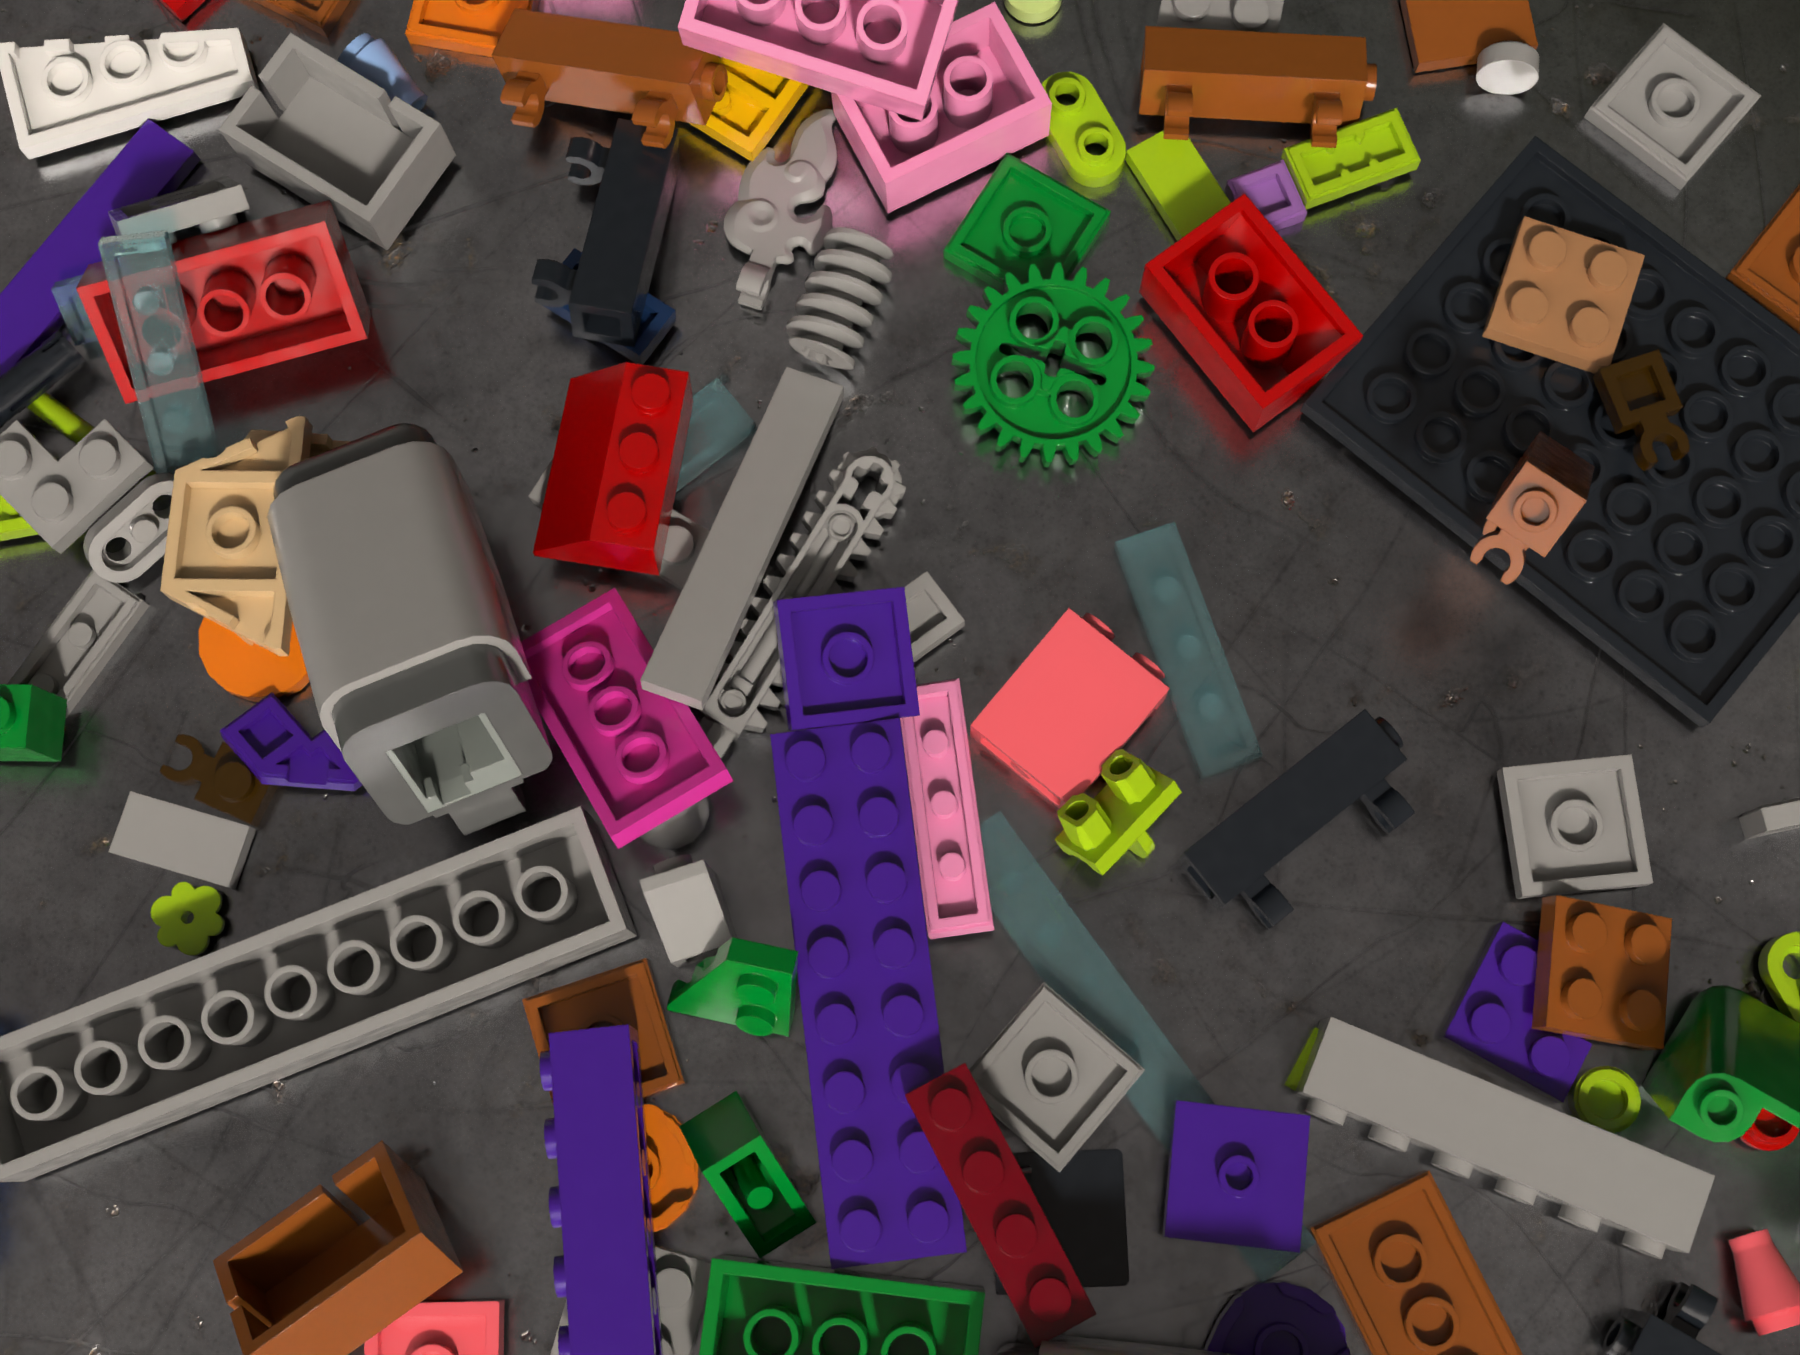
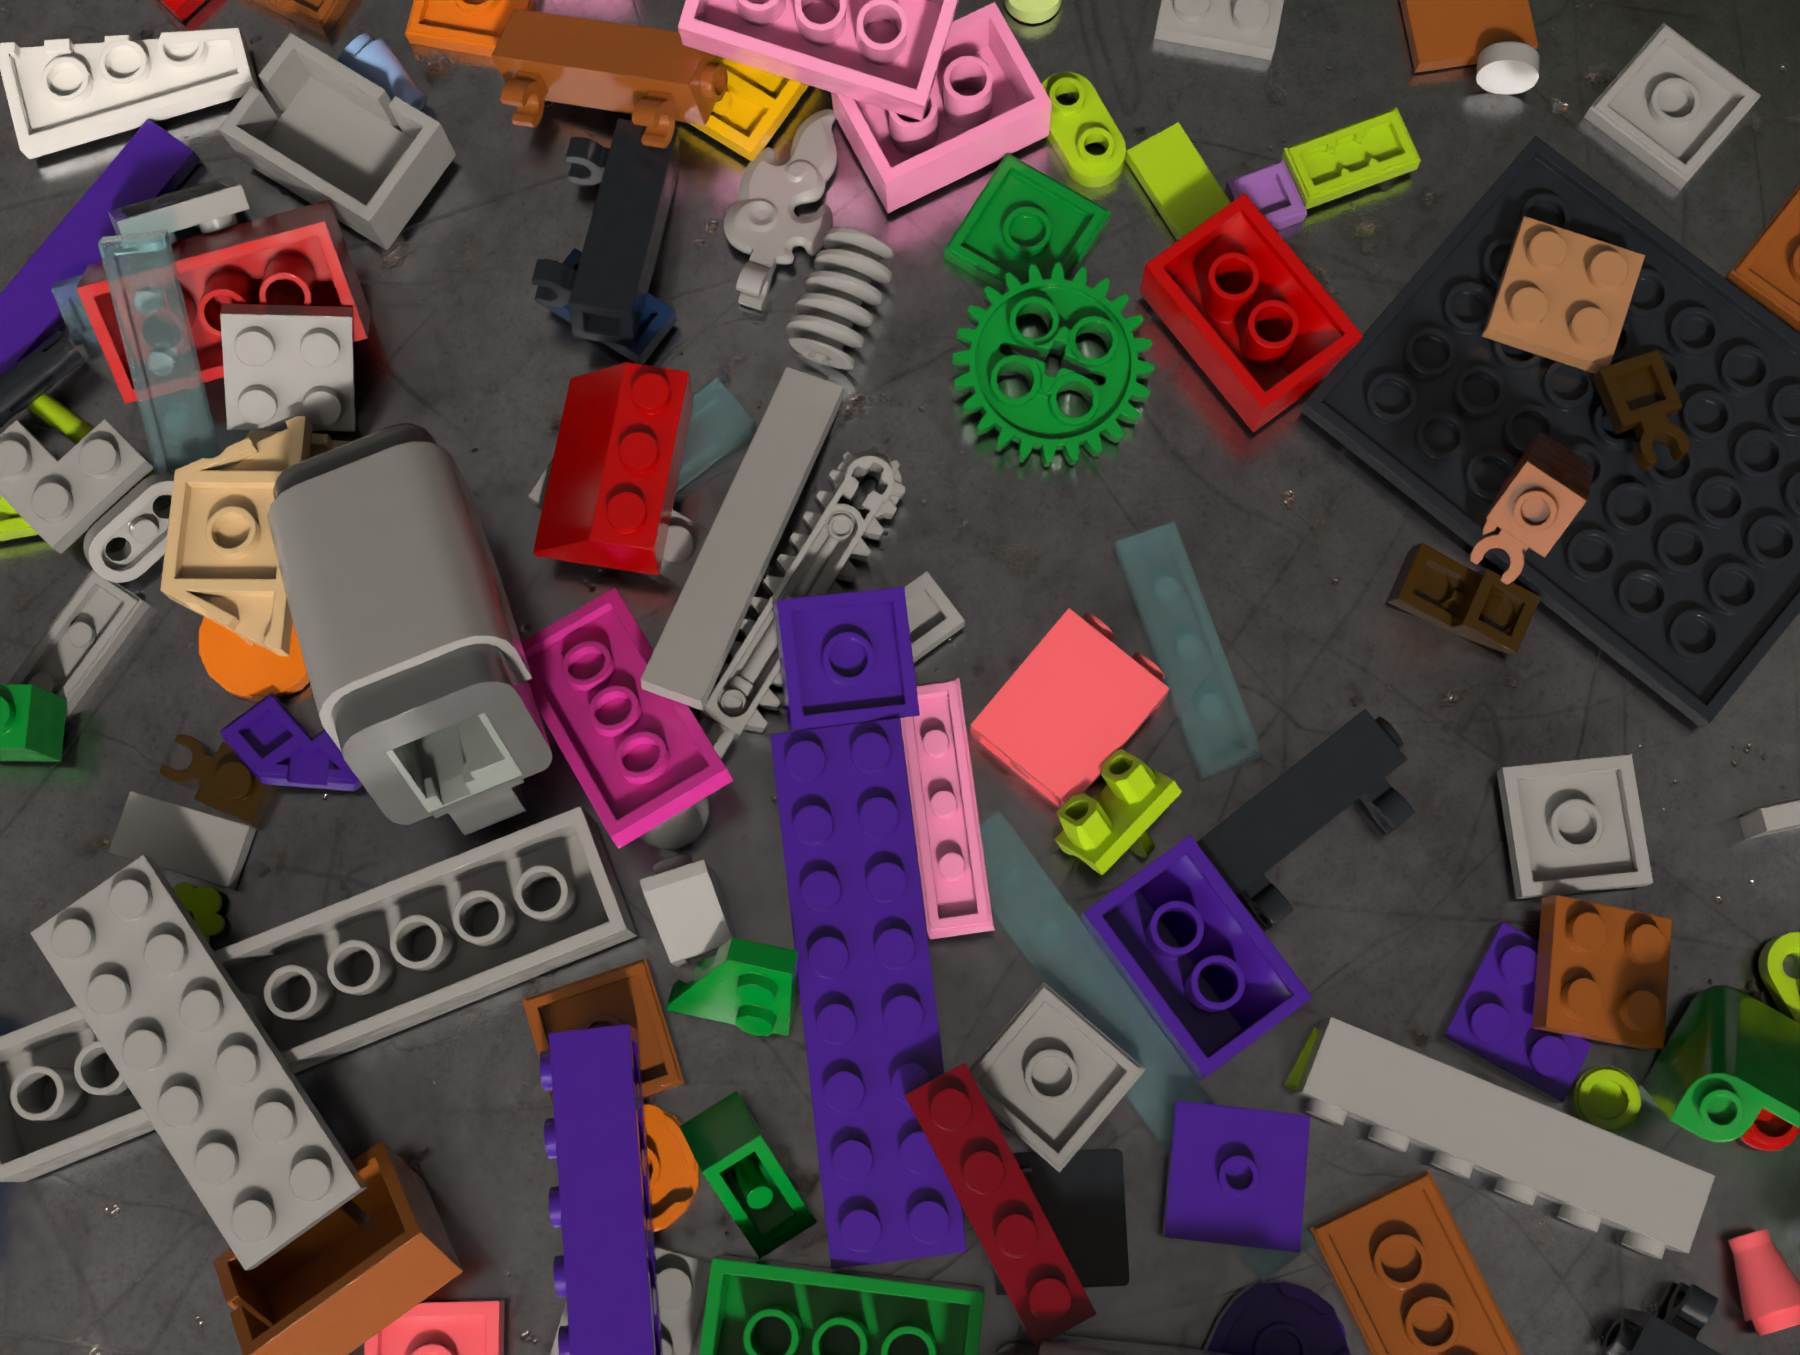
(198, 1062): none -> light grey plate
(288, 366): none -> light grey plate
(1195, 957): none -> dark purple slope
(1254, 79): dark orange brick -> none
(1464, 600): none -> dark brown slope

